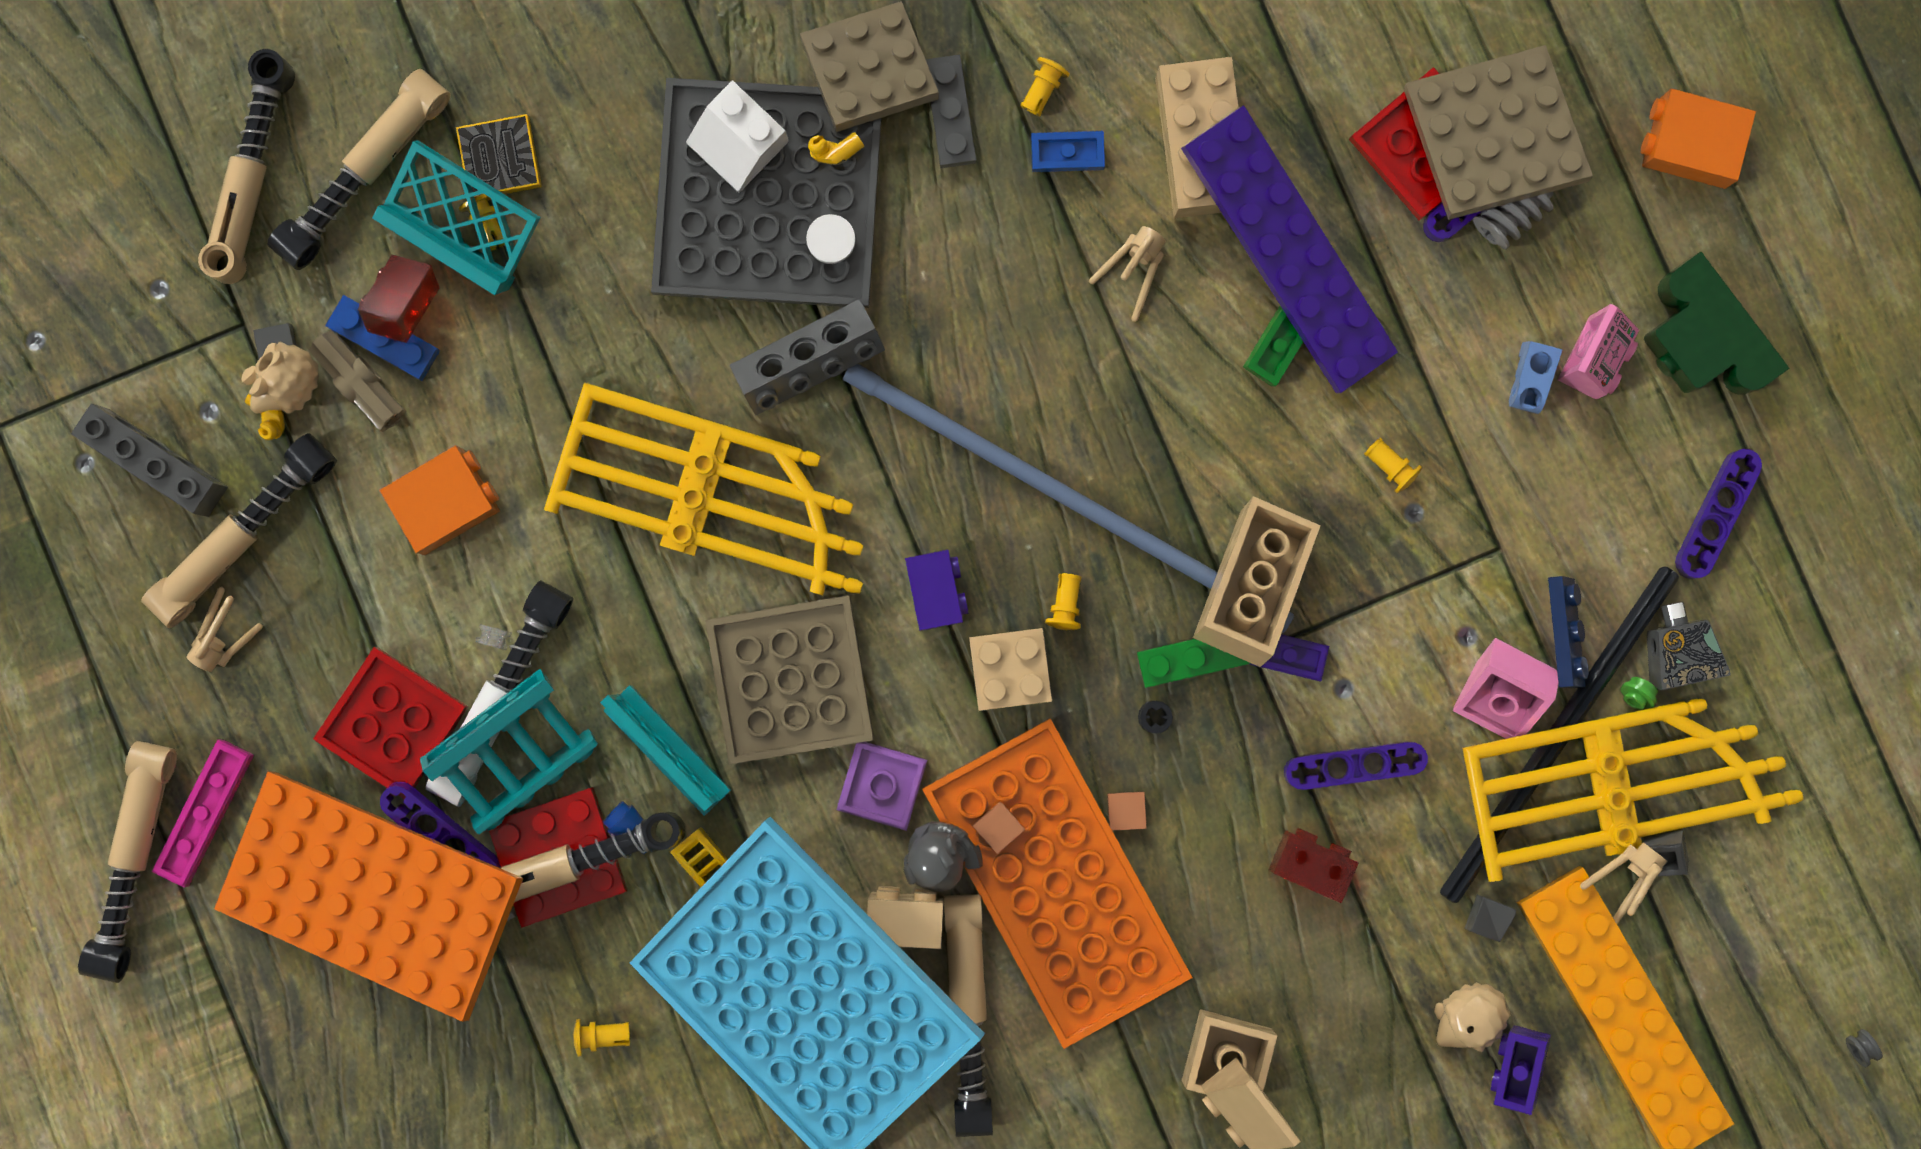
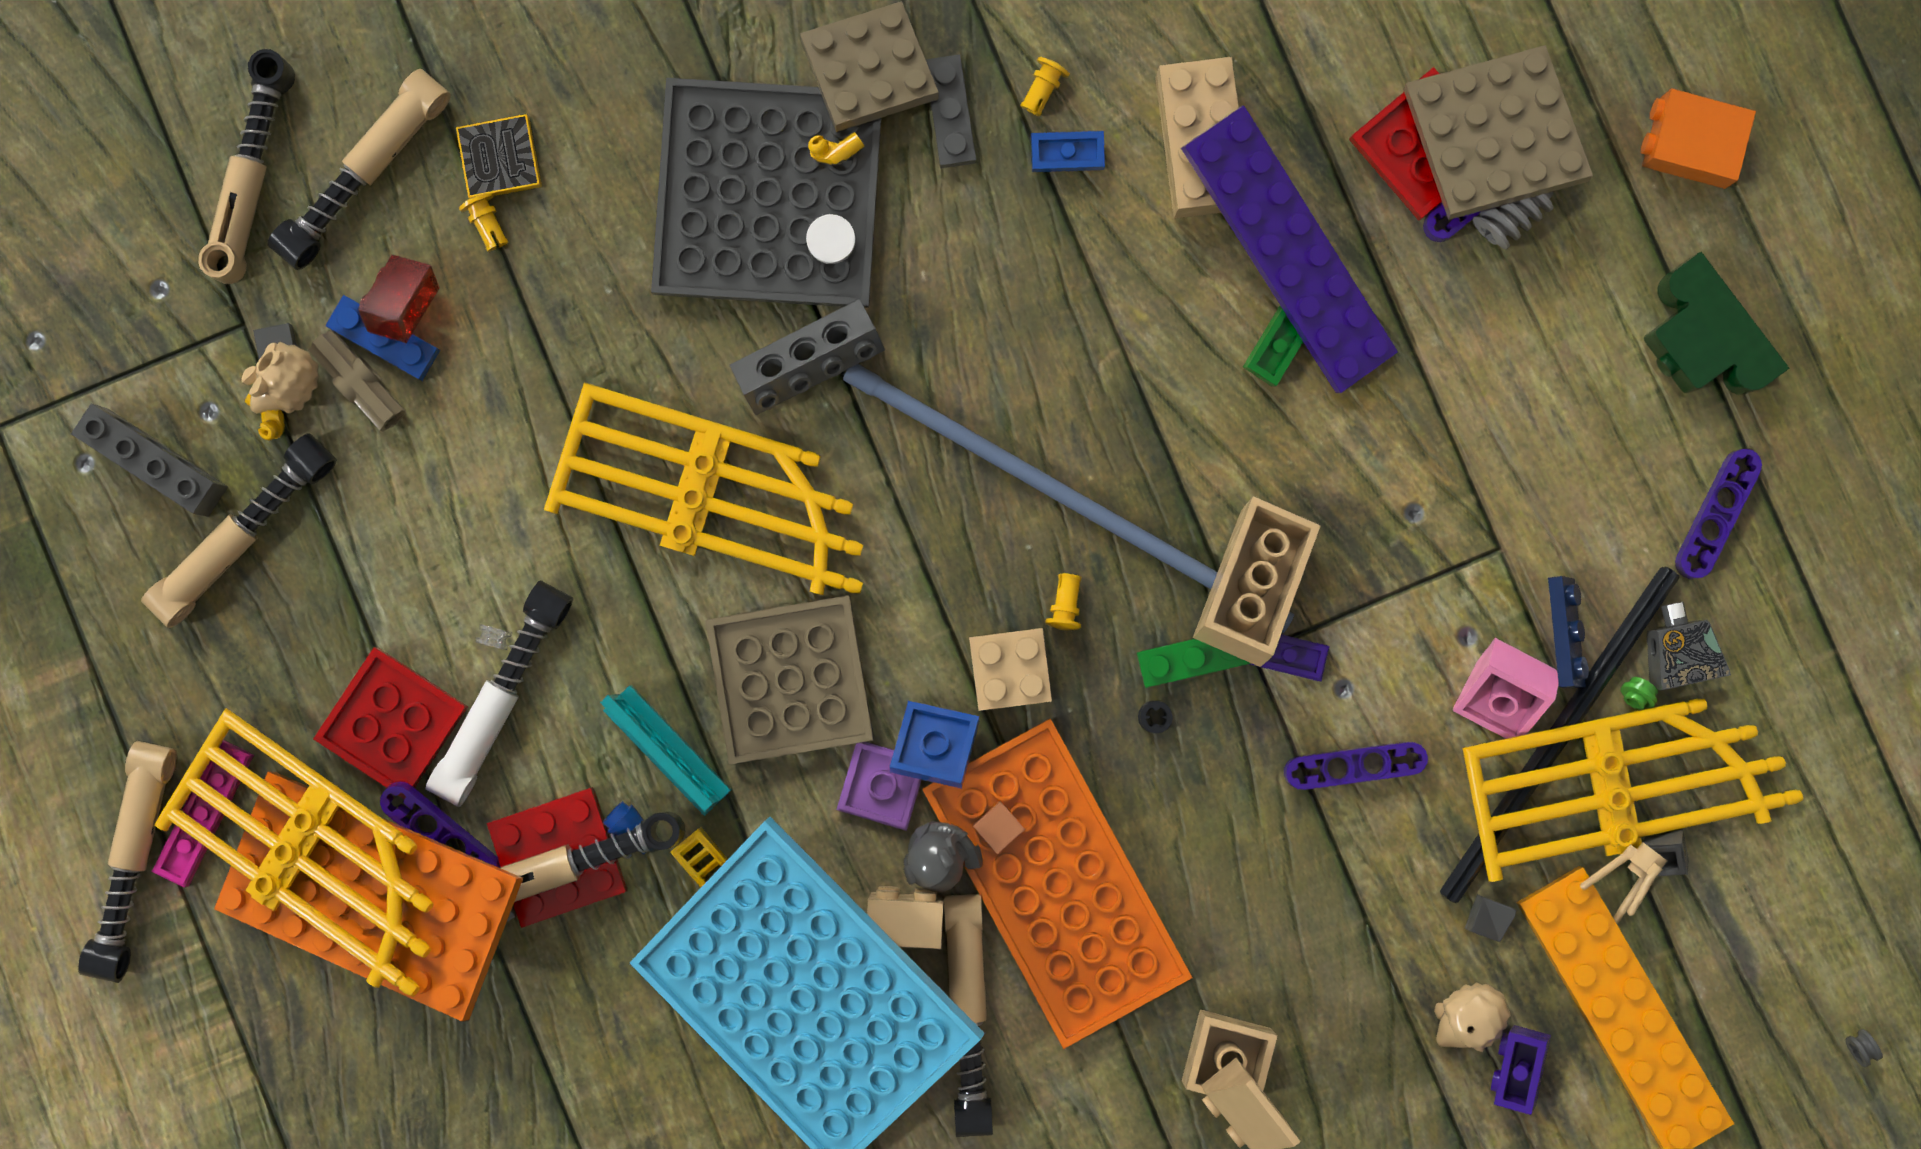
(208, 649): tan plant -> none
(293, 846): none -> yellow piece
(441, 244): teal fence -> none
(441, 499): orange brick -> none
(504, 716): teal fence -> none
(600, 1036): yellow pin -> none
(736, 136): white slope -> none
(934, 744): none -> blue plate
(935, 590): dark purple brick -> none
(1126, 810): nougat tile -> none
(1144, 247): tan plant -> none
(1313, 865): clear red brick -> none
(1393, 465): yellow pin -> none
(1534, 376): medium blue leg -> none
(1600, 352): bright pink slope -> none

